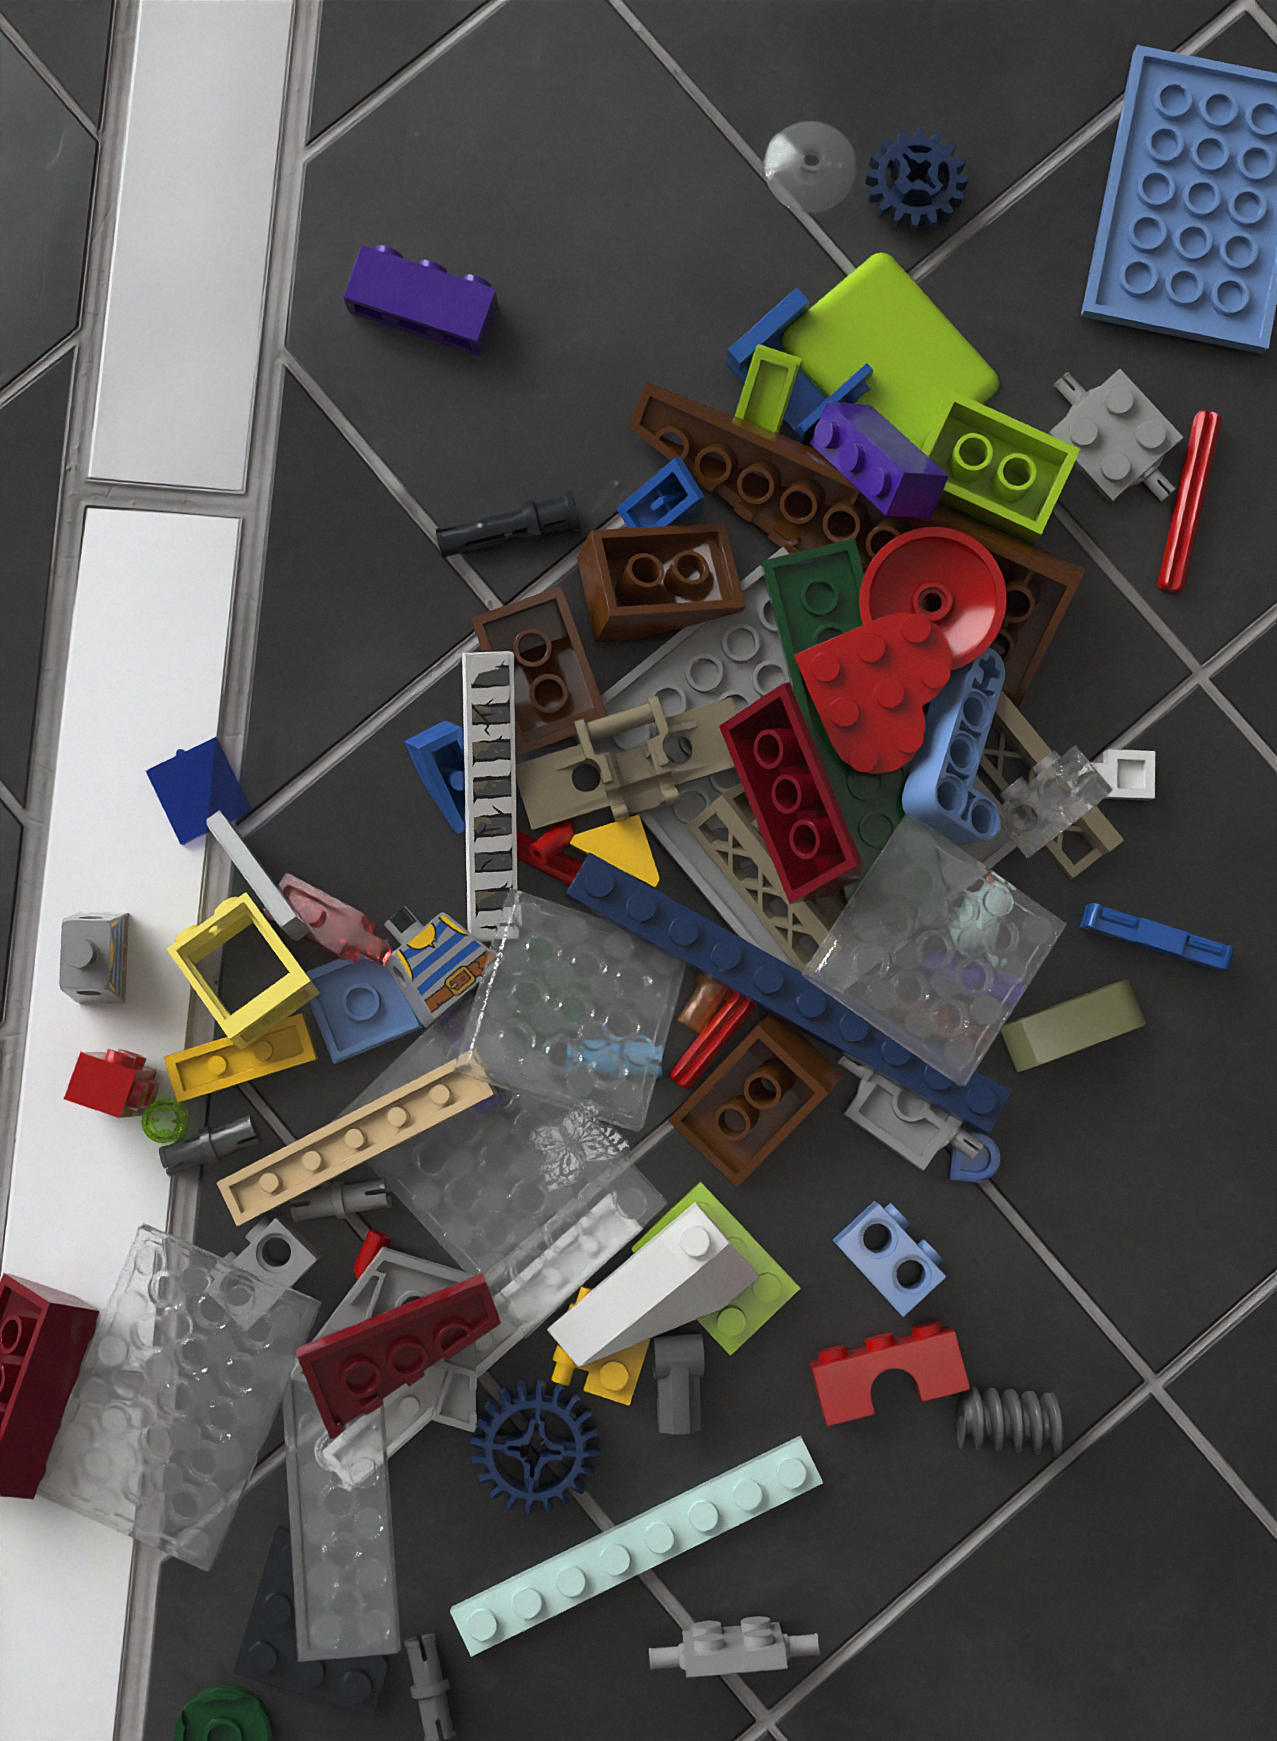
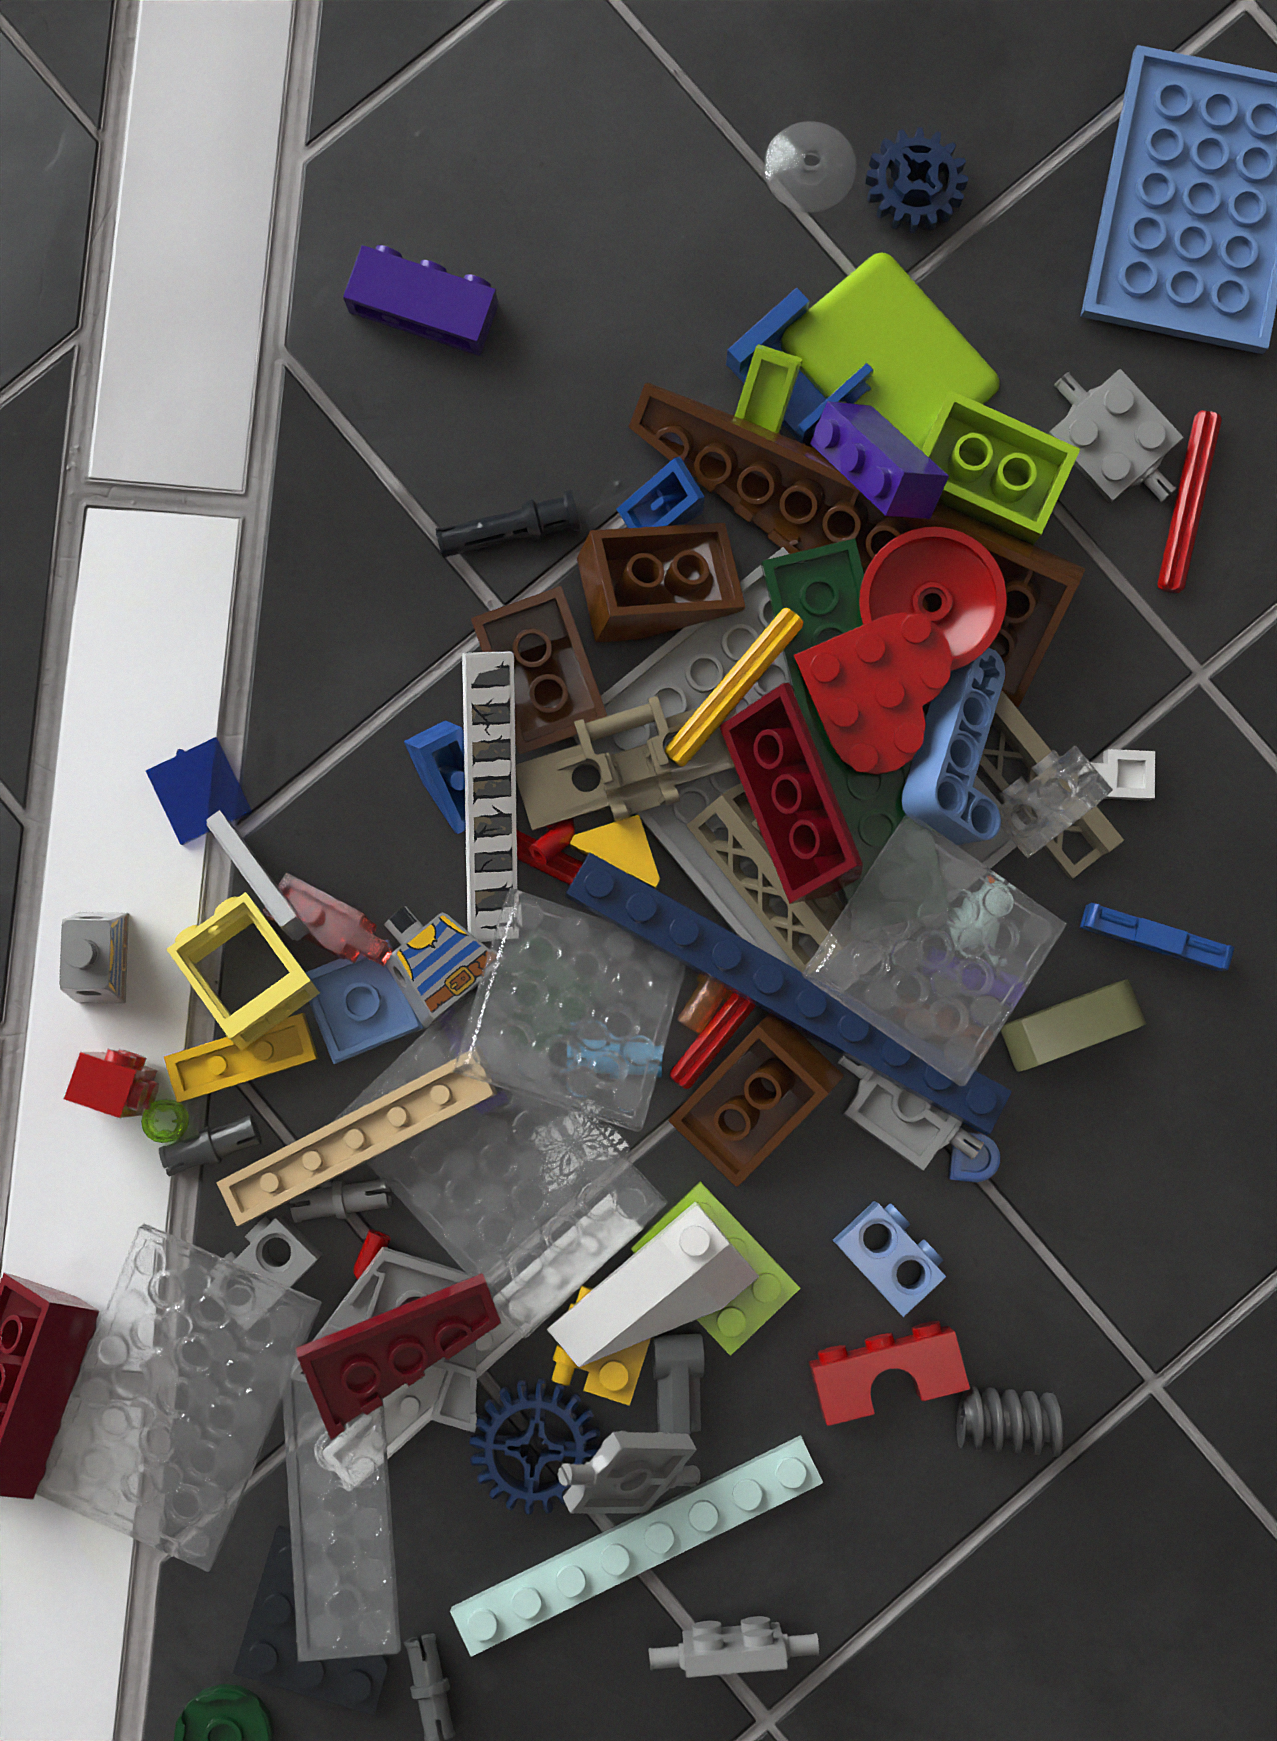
(629, 1473): none -> light grey plate
(733, 687): none -> yellow axle

